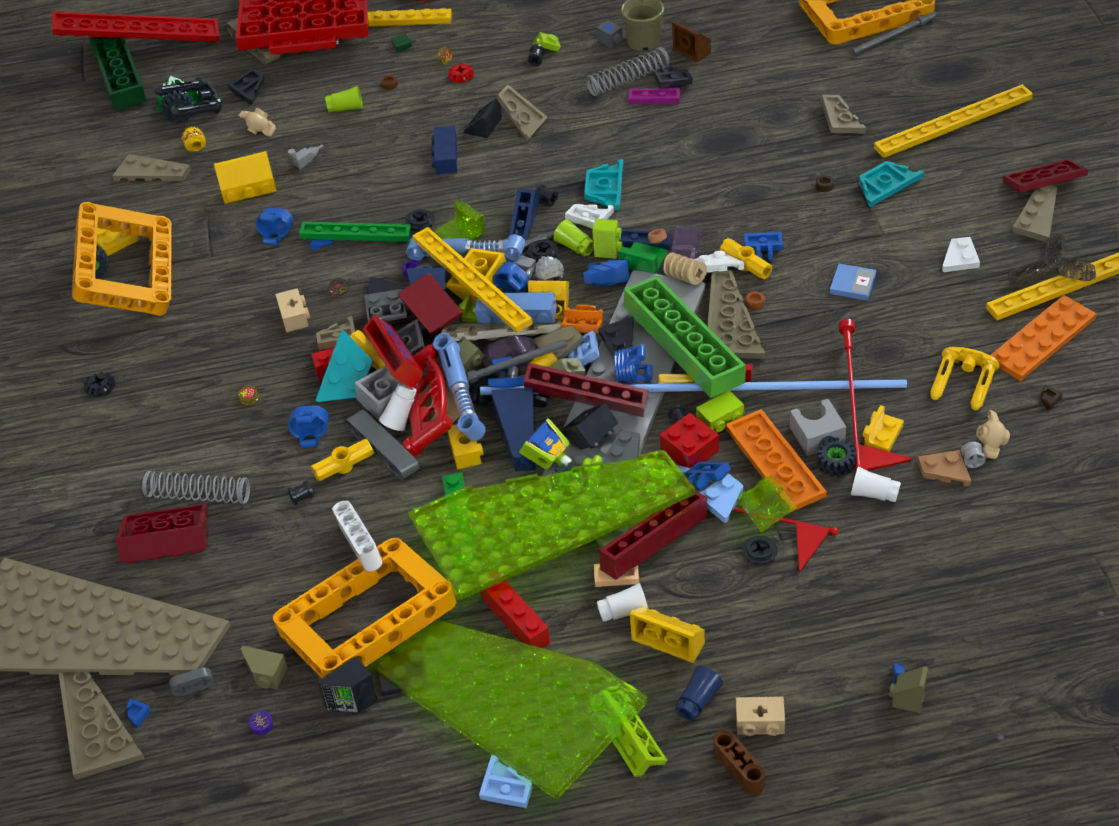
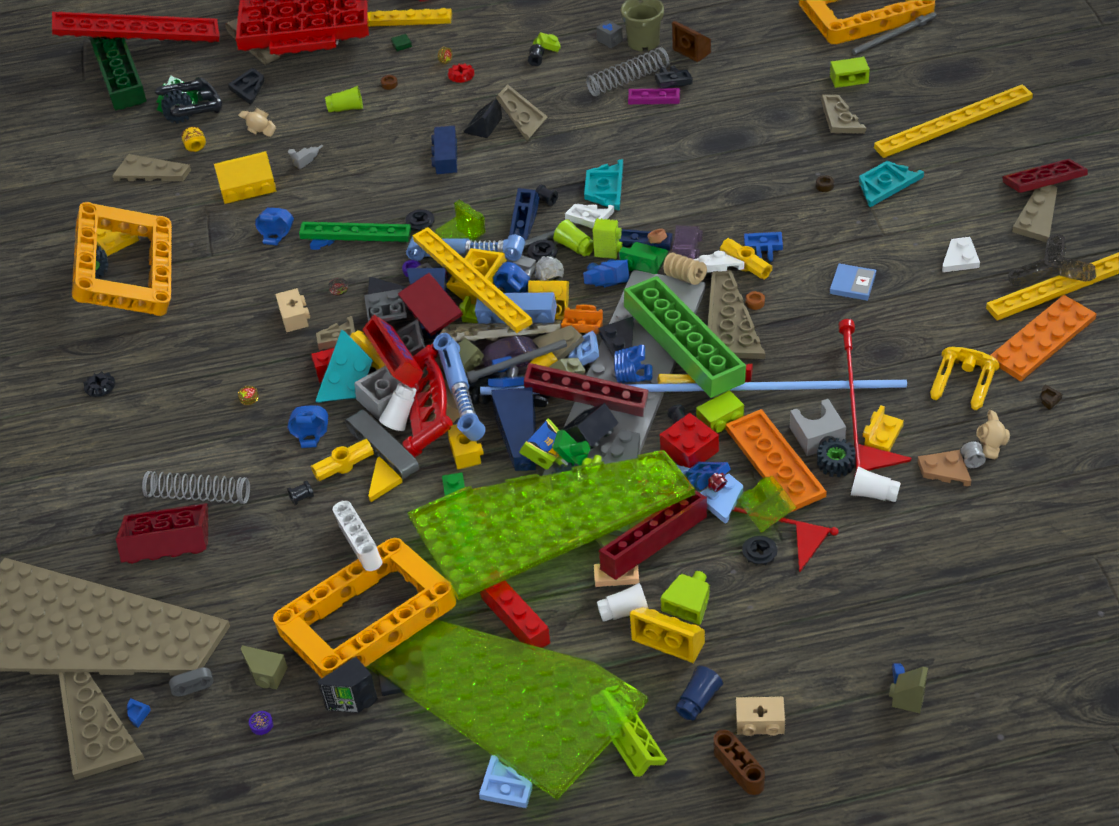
(383, 479): none -> yellow tile
(569, 449): none -> green tile
(687, 597): none -> lime torso
(717, 482): none -> dark red plate
(849, 72): none -> lime brick

